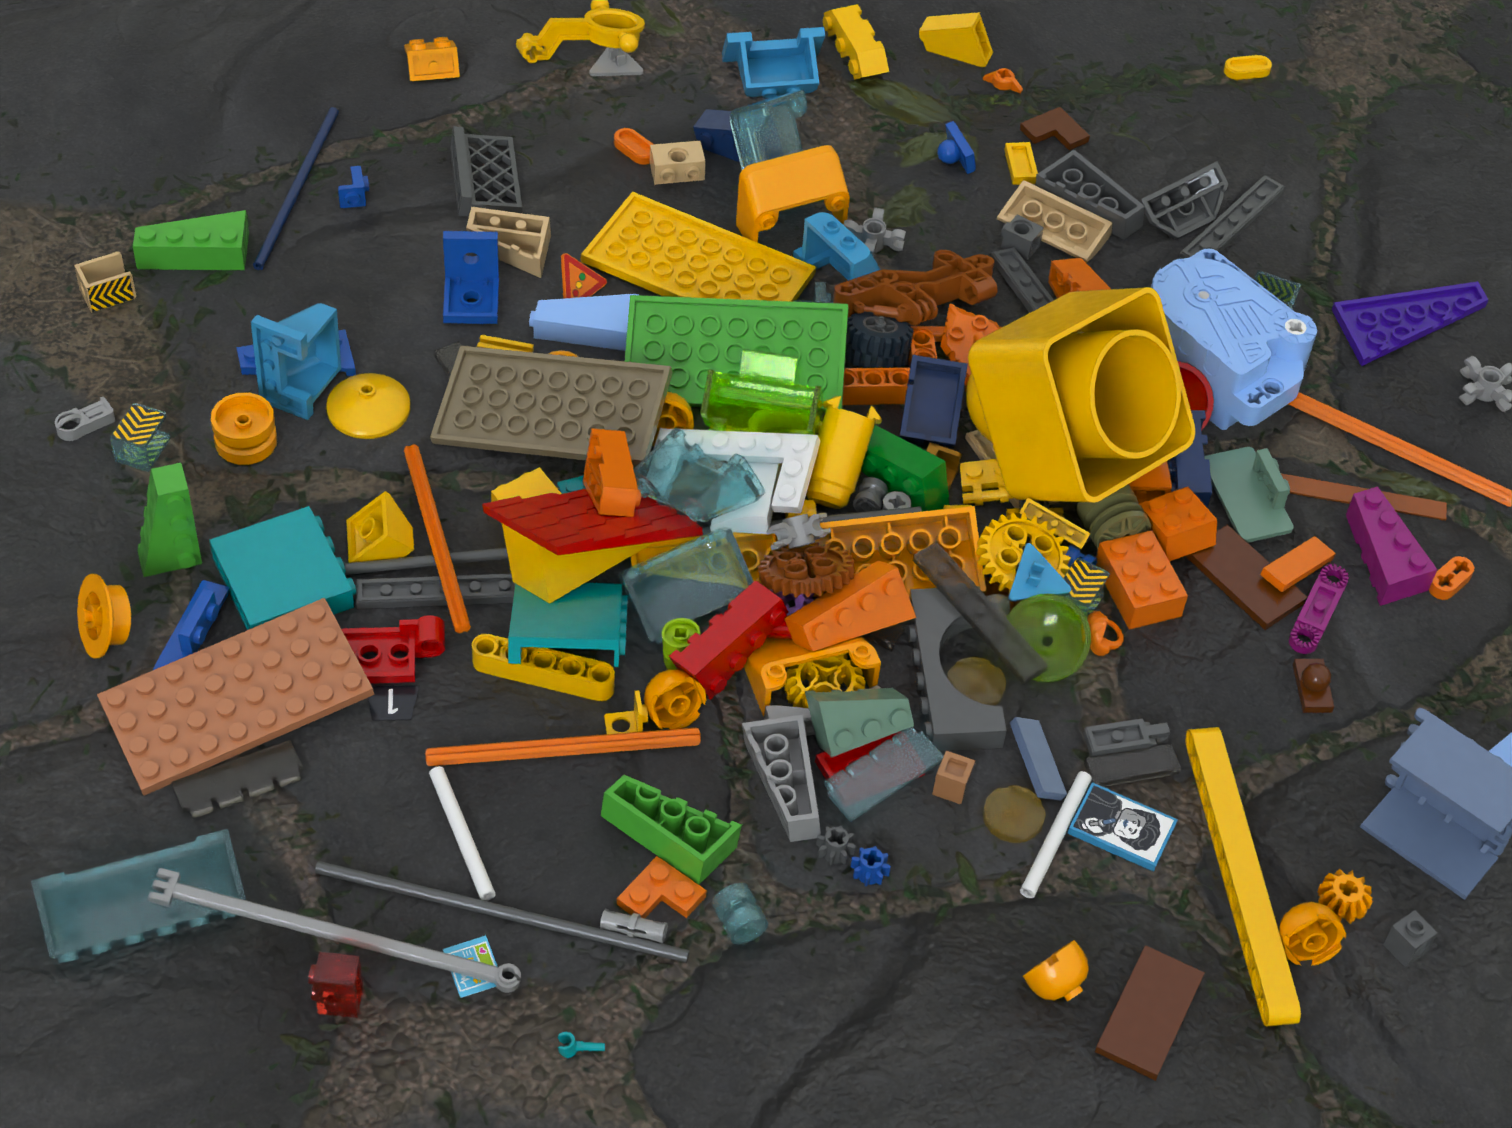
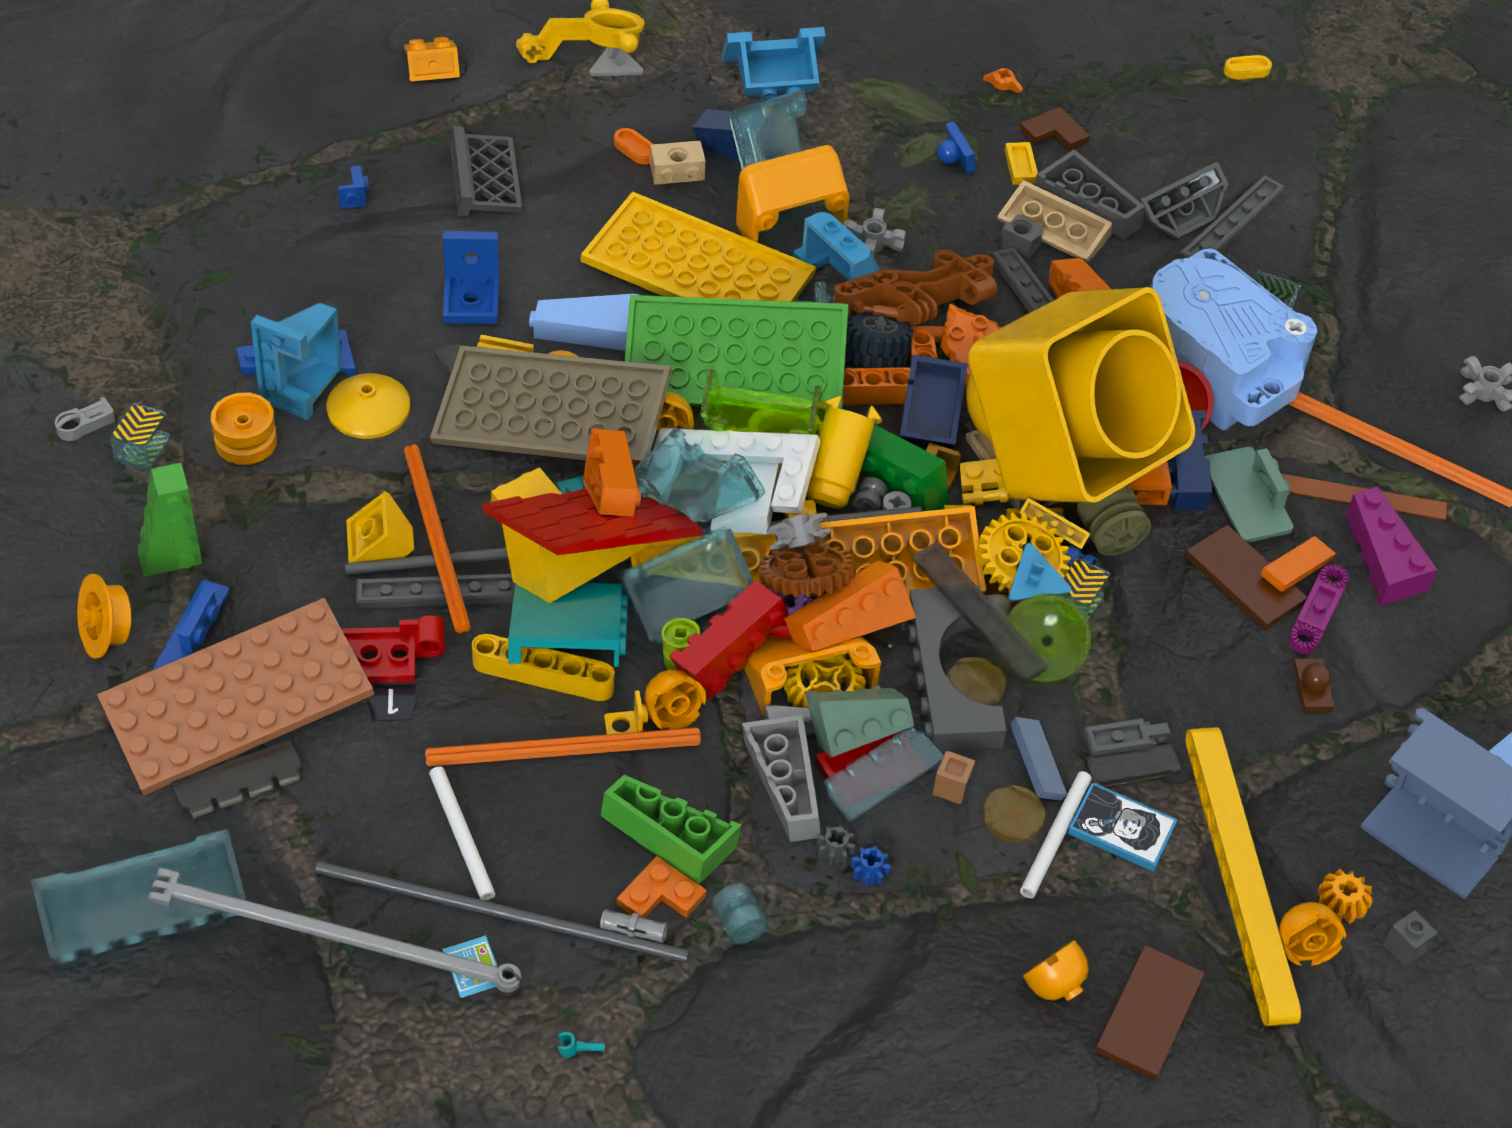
(105, 282): piece -> none
(194, 243): bright green wedge -> none
(281, 567): teal brick -> none
(295, 189): dark blue piece -> none
(337, 984): clear red brick -> none
(521, 237): tan wedge -> none
(579, 279): piece -> none
(768, 373): clear neon green bracket -> none
(856, 41): yellow brick -> none
(957, 37): yellow slope -> none
(1099, 644): orange piece -> none
(1141, 579): orange brick -> none
(1181, 523): orange brick -> none
(1394, 320): dark purple wing -> none
(1447, 574): orange beam -> none

